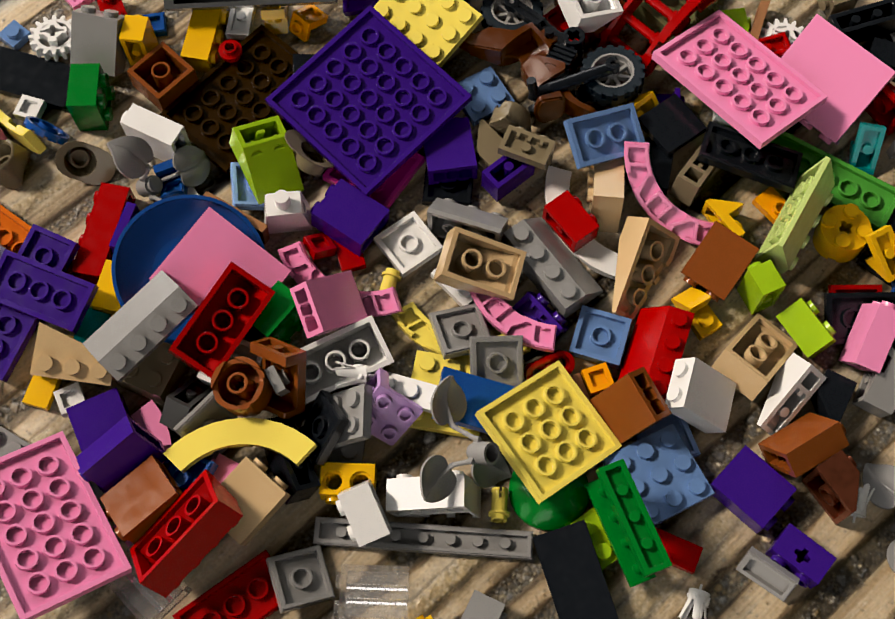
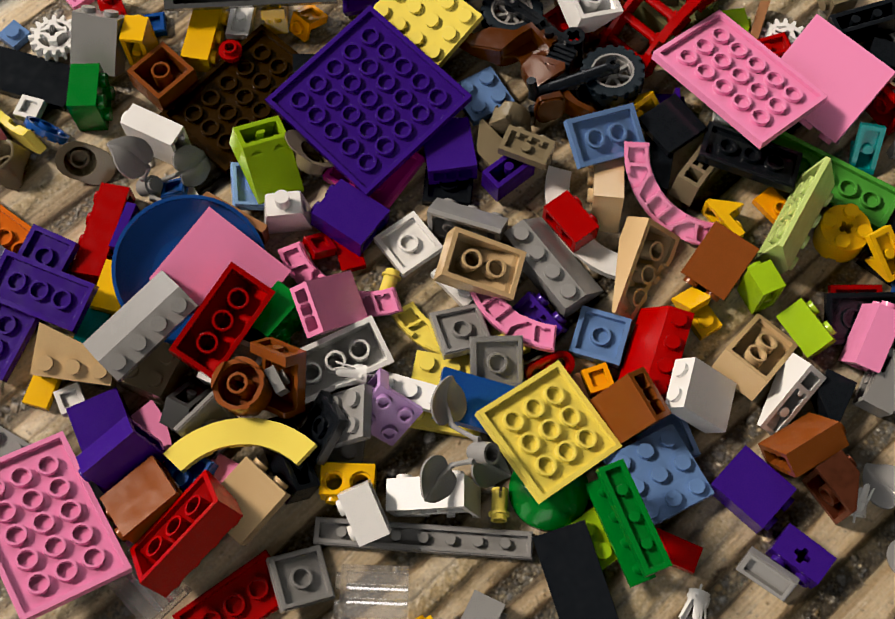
(164, 169): blue tile -> none

